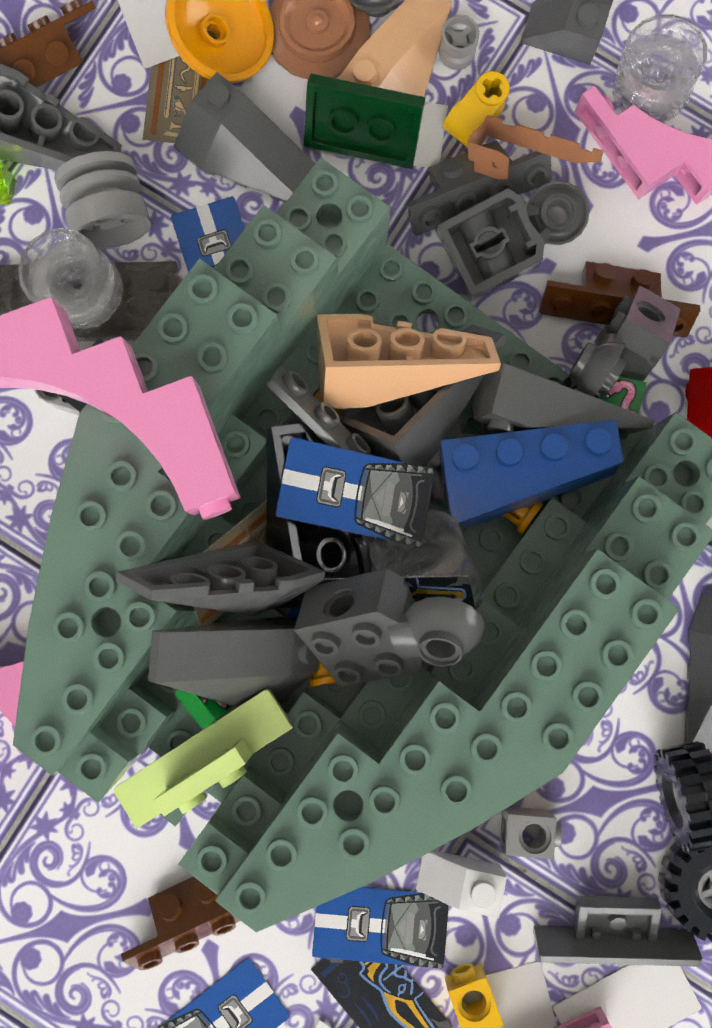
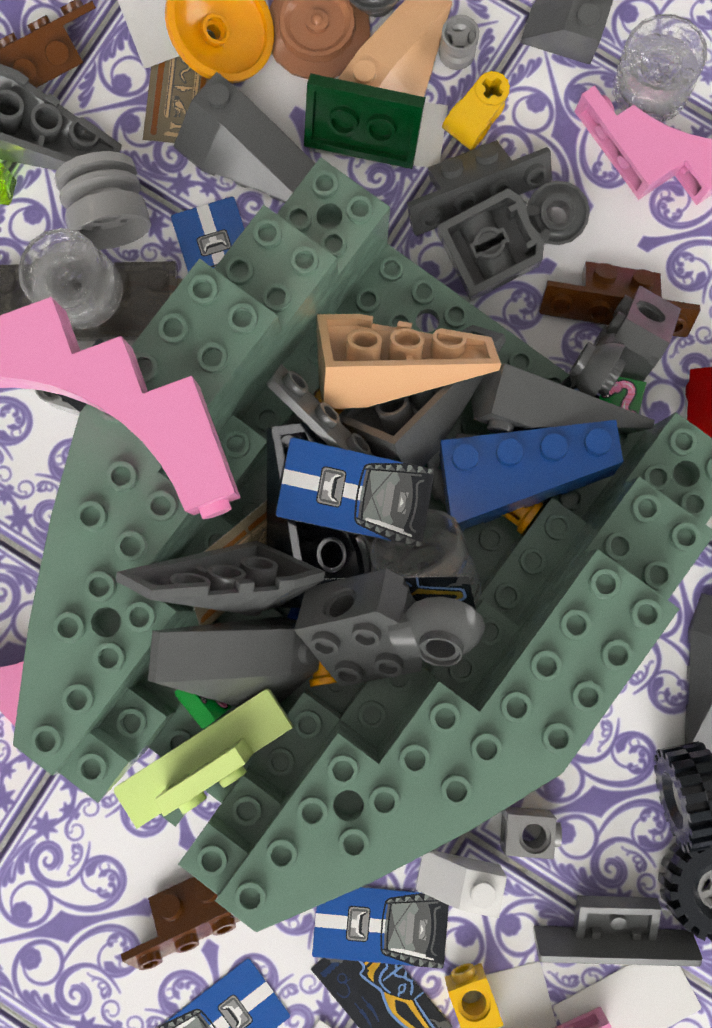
(524, 137): nougat piece -> none

